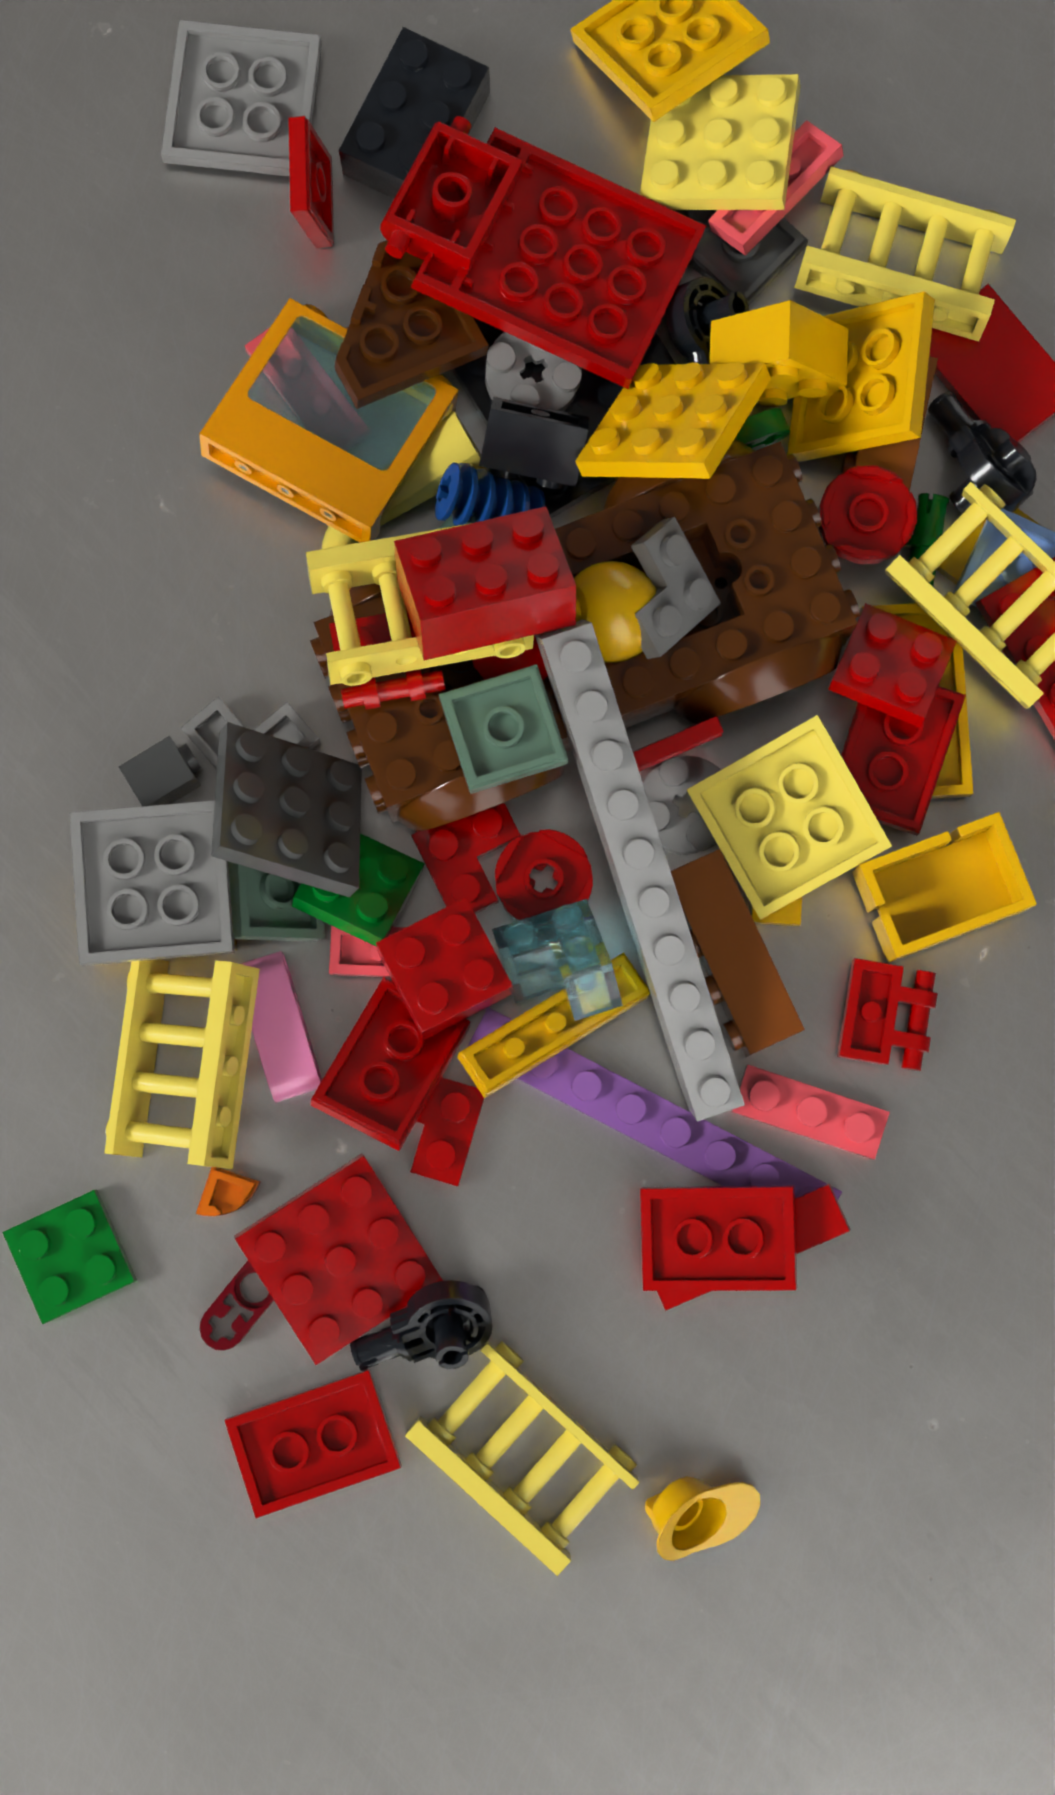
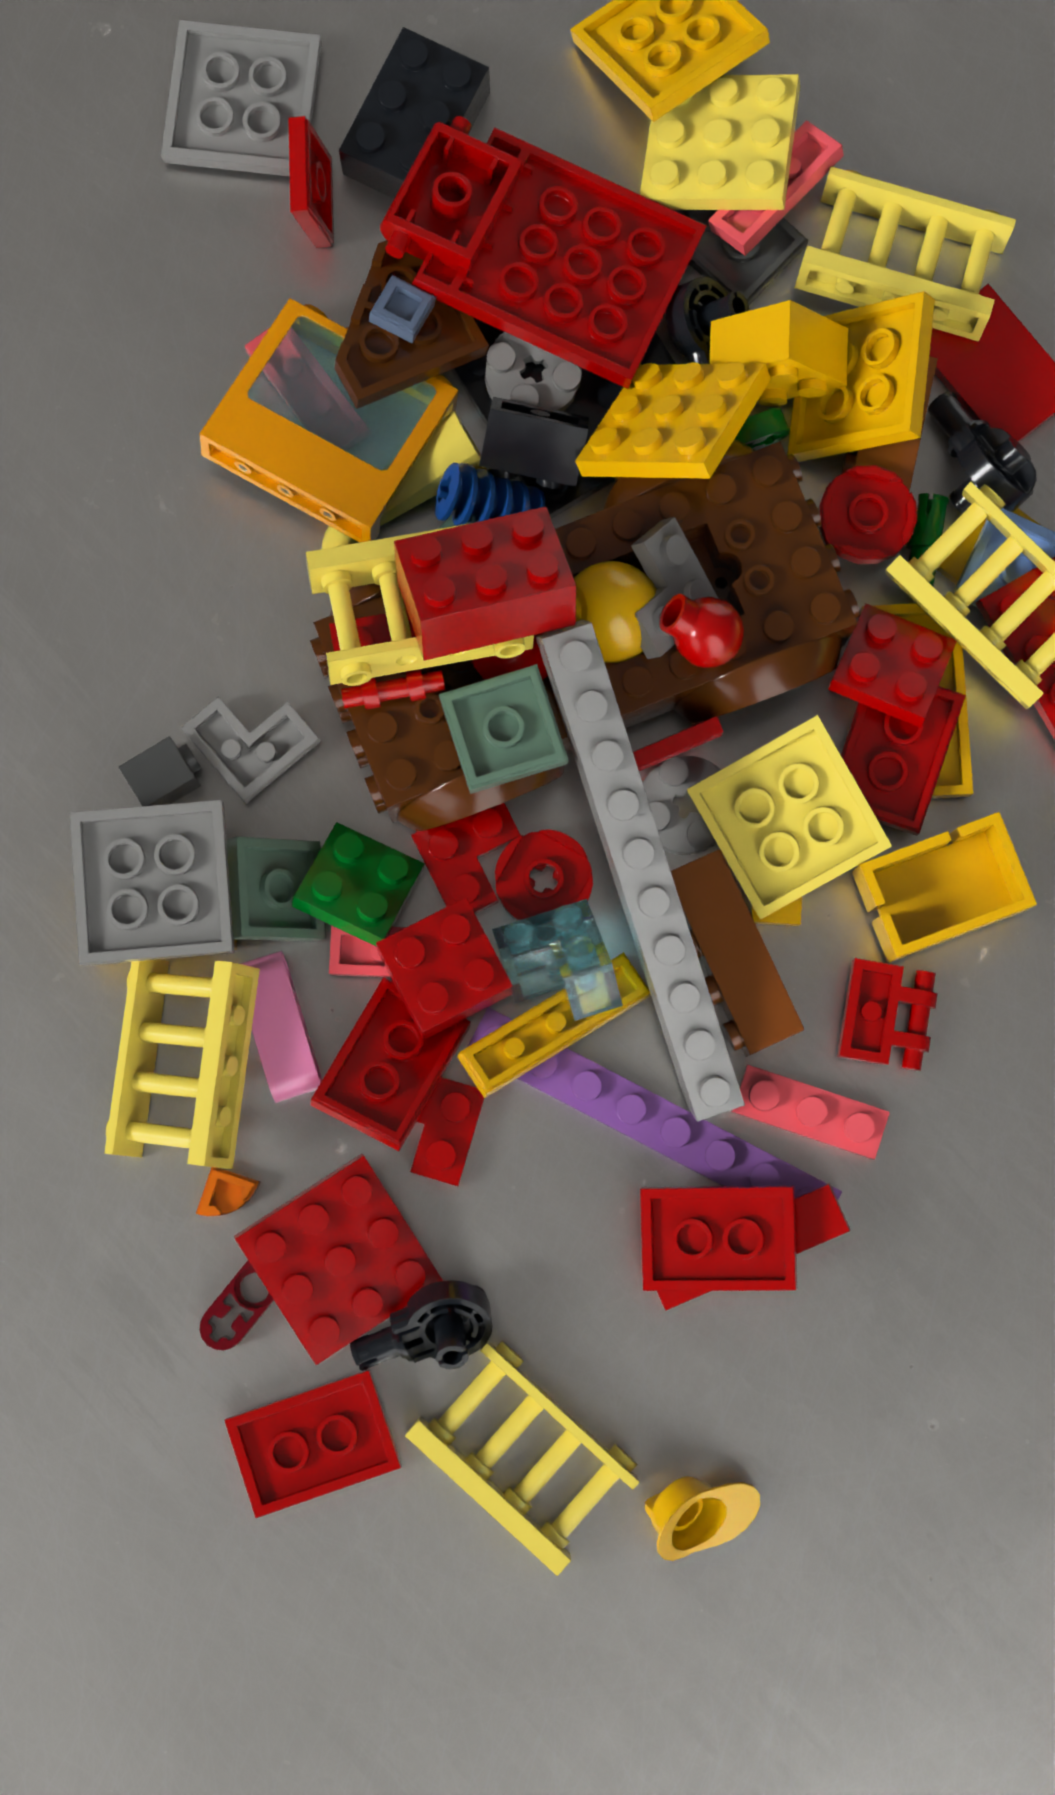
(69, 1256): green plate -> none
(287, 810): dark grey plate -> none
(402, 309): none -> sand blue tile
(703, 629): none -> red piece

